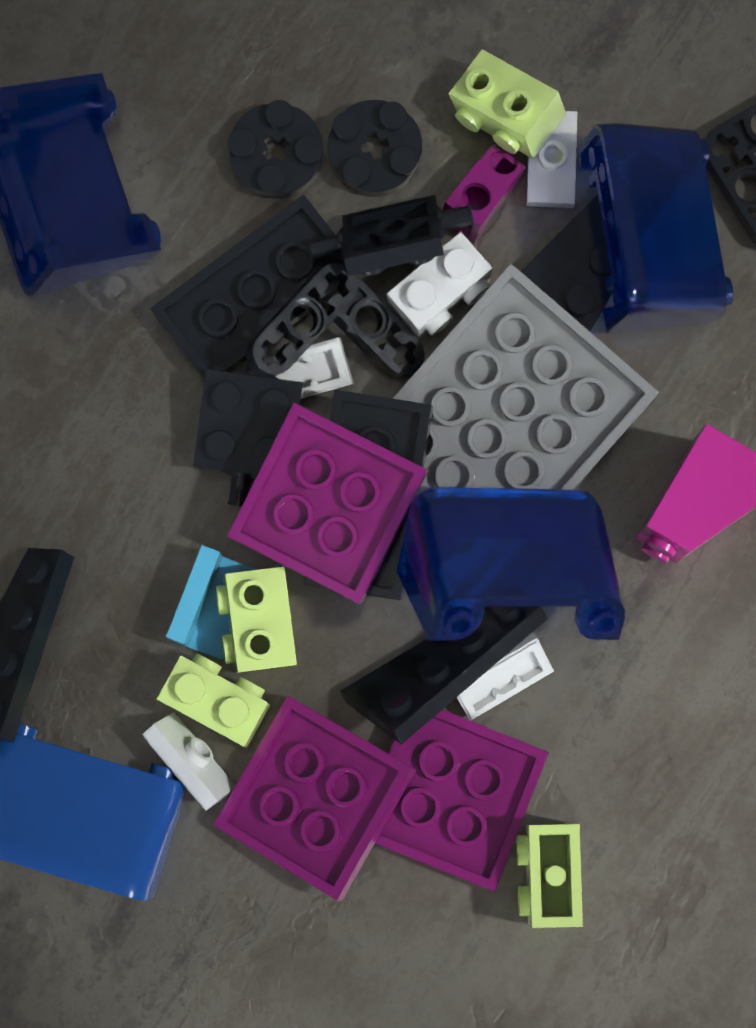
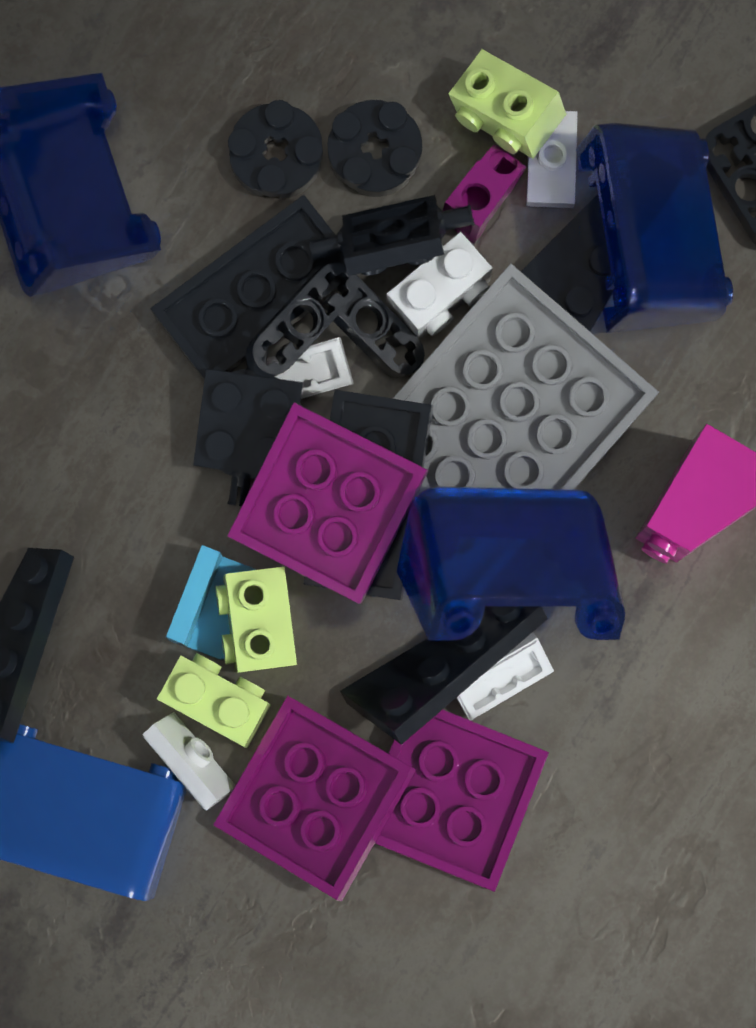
(552, 875): yellowish green brick -> none

